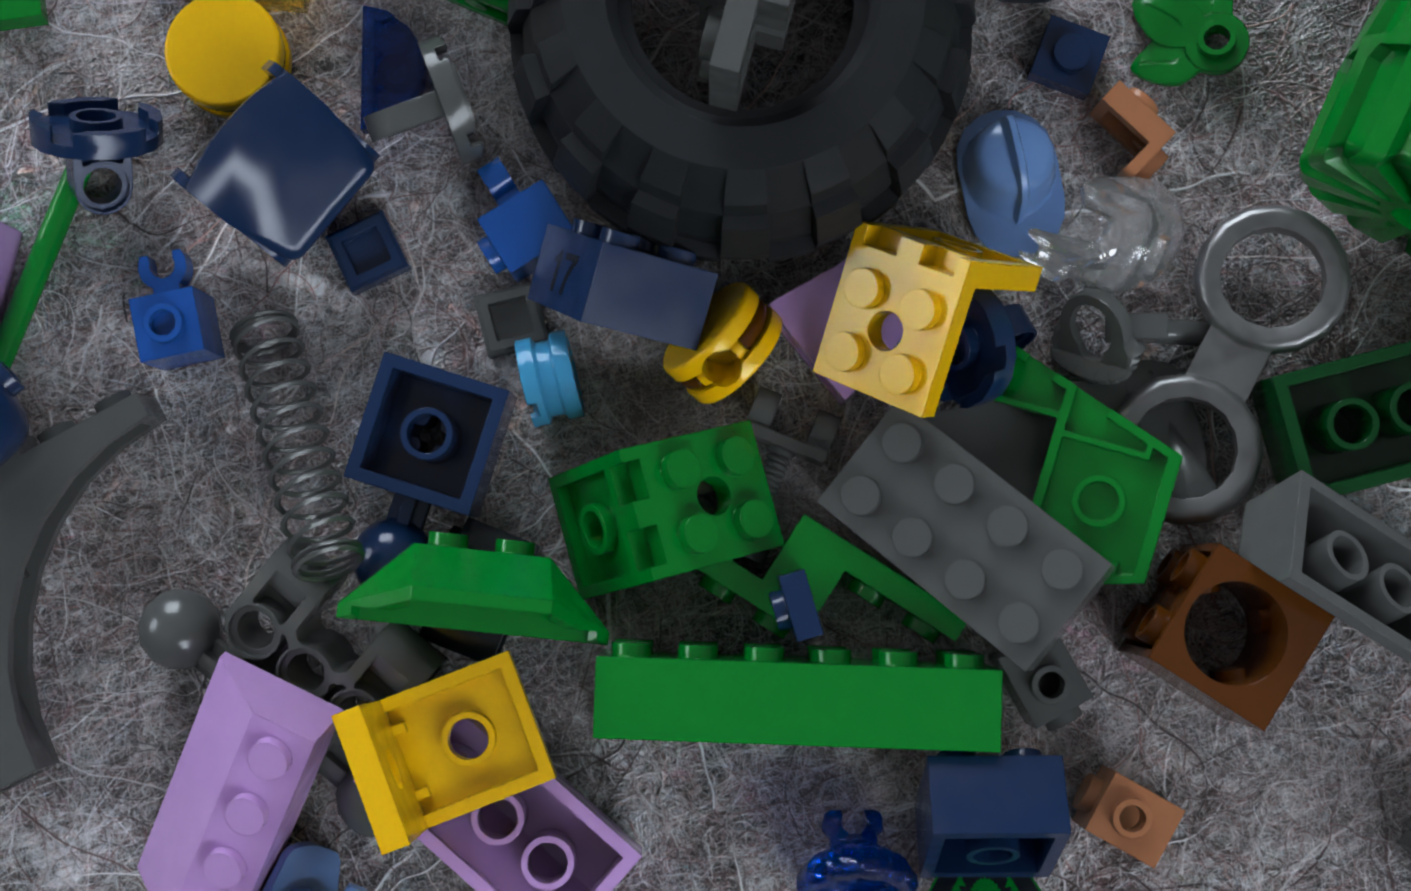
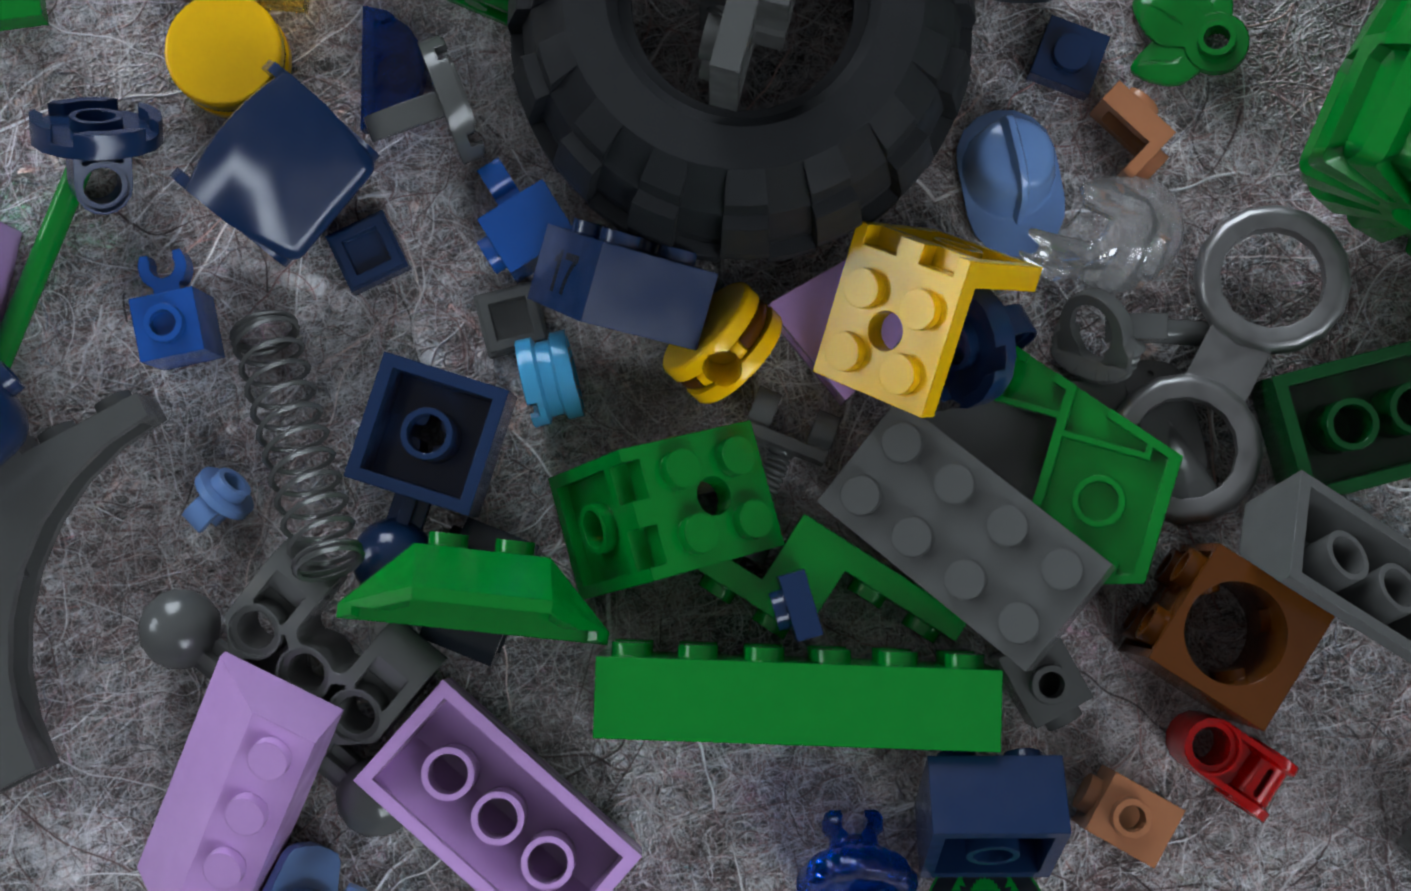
(221, 496): none -> medium blue plate
(406, 756): yellow bracket -> none
(1236, 765): none -> red piece

